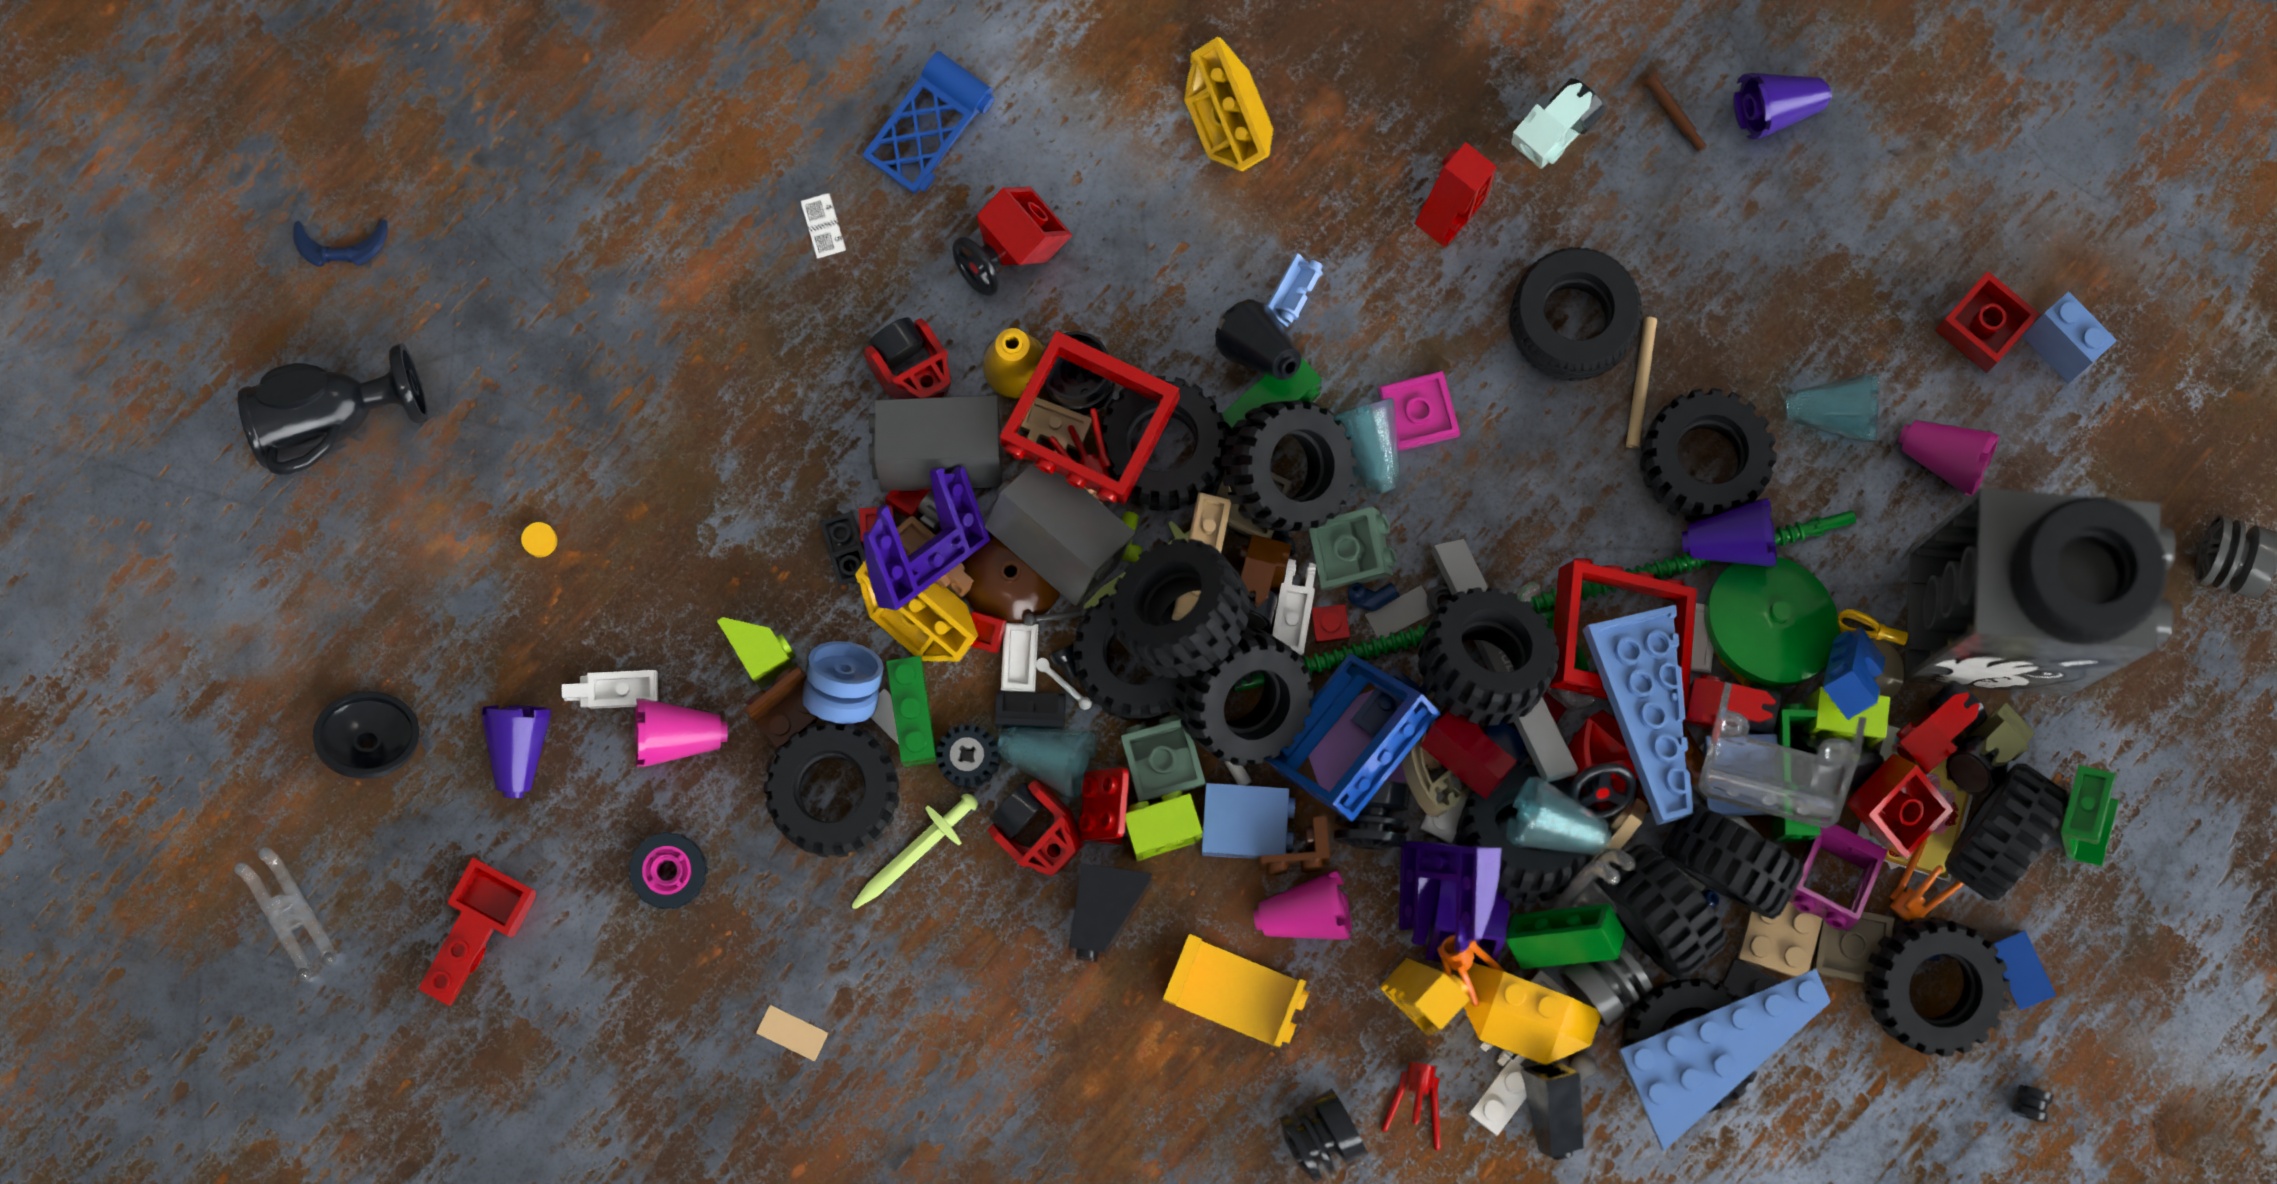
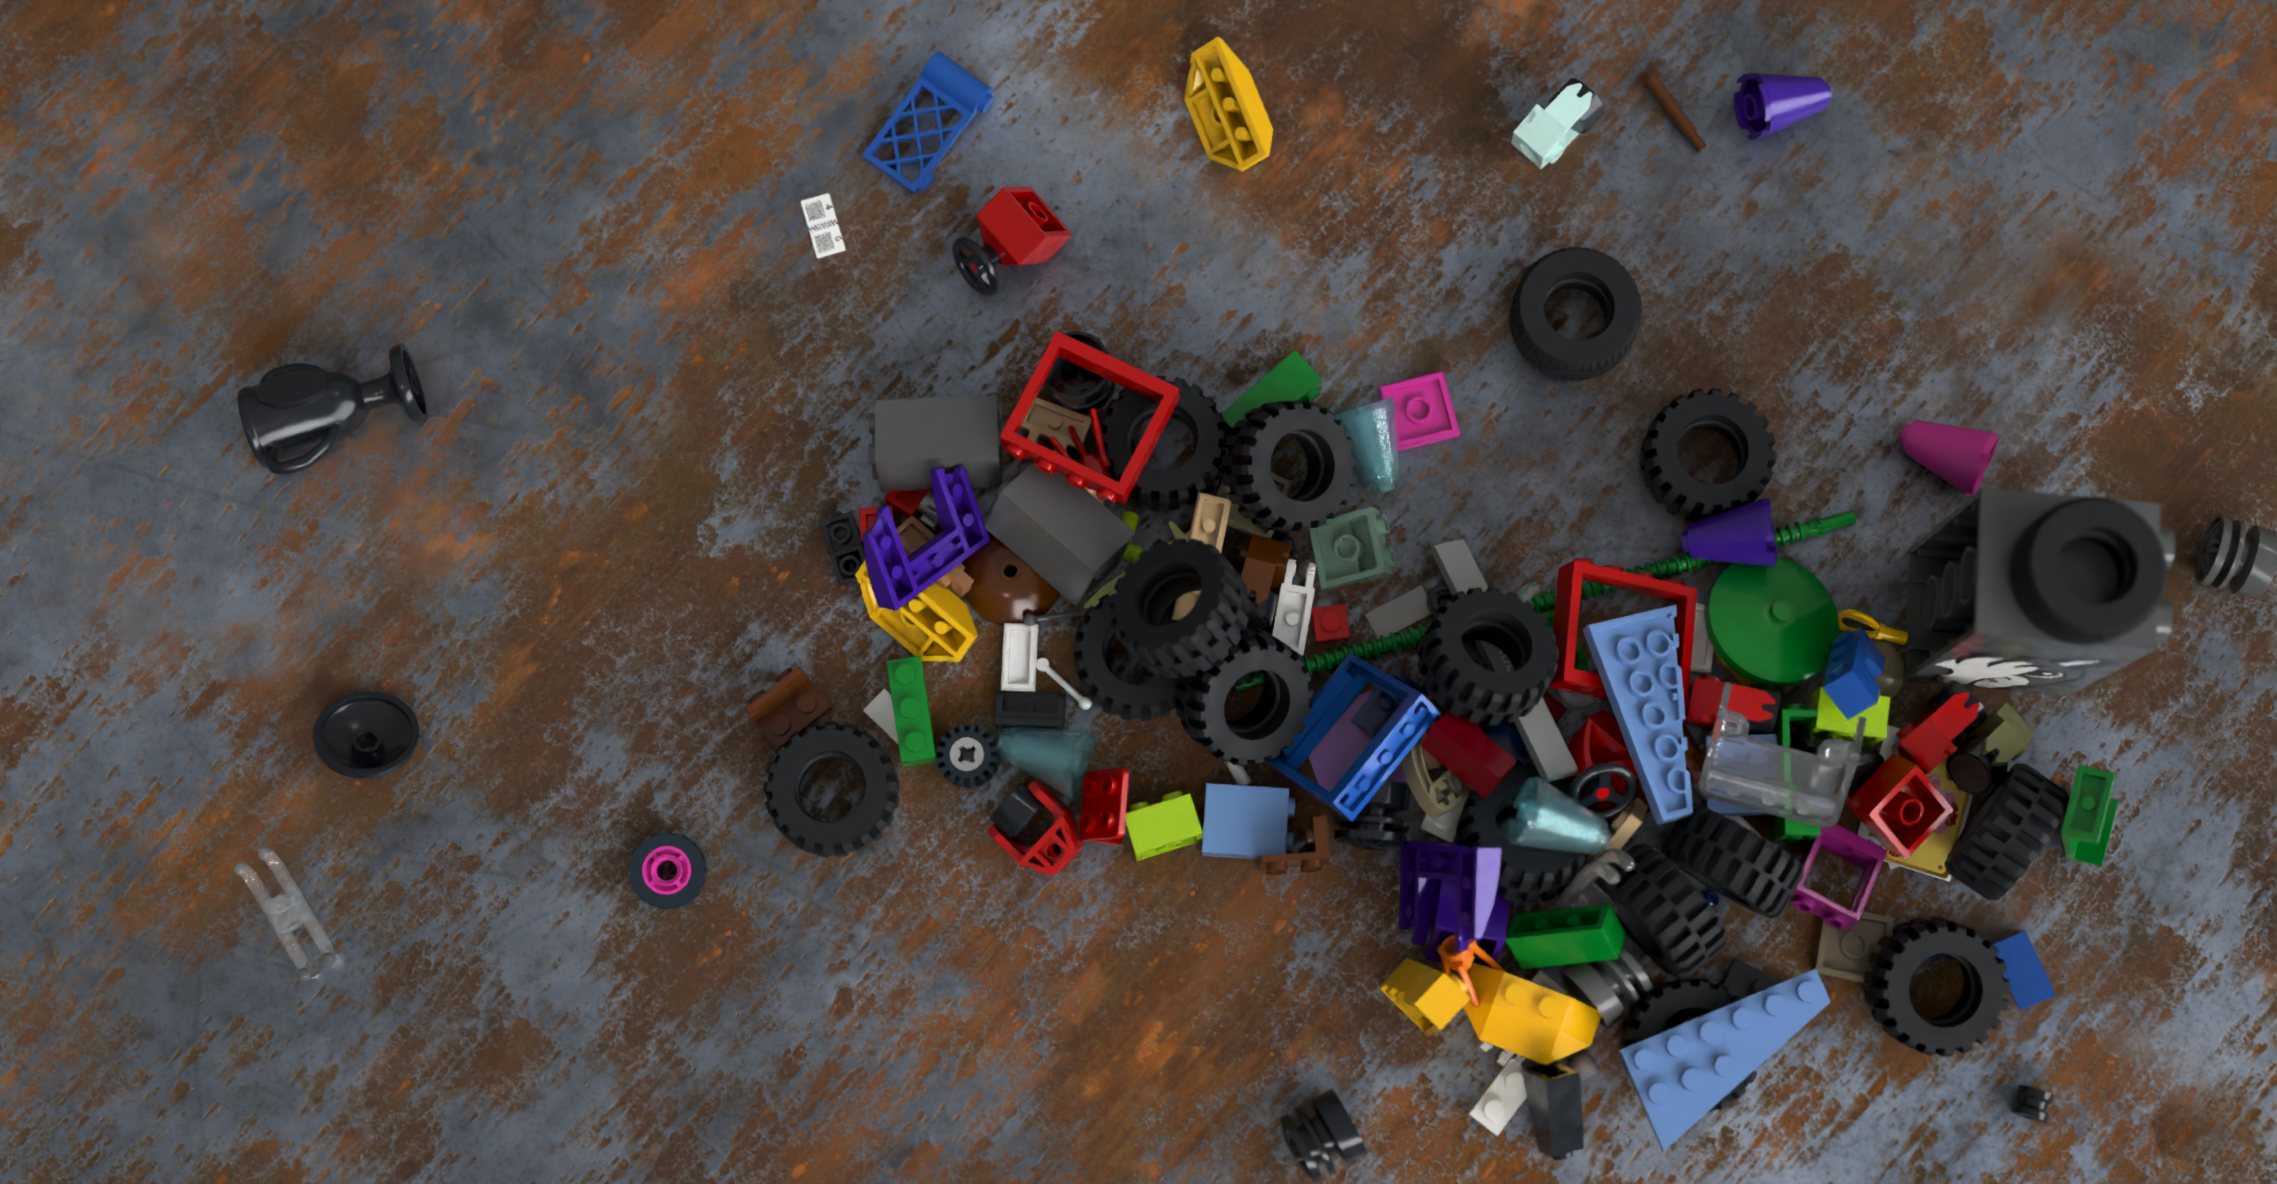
(358, 254): dark blue piece -> none
(487, 903): red plate -> none
(514, 745): dark purple cone -> none
(539, 539): yellow tile -> none
(613, 689): white hinge -> none
(674, 732): dark pink cone -> none
(759, 650): lime slope -> none
(792, 1033): tan sticker -> none
(842, 682): medium blue wheel -> none
(898, 344): red piece -> none
(941, 827): yellowish green sword -> none
(989, 630): red plate -> none
(1011, 362): yellow cone -> none
(1065, 658): black piece -> none
(1104, 907): black slope -> none
(1162, 759): sand green plate -> none
(1235, 992): yellow panel -> none
(1257, 340): black cone -> none
(1291, 290): light blue hinge -> none
(1307, 911): dark pink cone -> none
(1371, 600): dark blue arm -> none
(1420, 1079): red plant -> none
(1456, 194): red wedge -> none
(1641, 382): tan piece -> none
(1782, 942): tan plate -> none
(1838, 407): clear light blue cone -> none
(1909, 903): orange plant -> none
(1987, 322): red brick -> none
(2068, 337): medium blue brick -> none

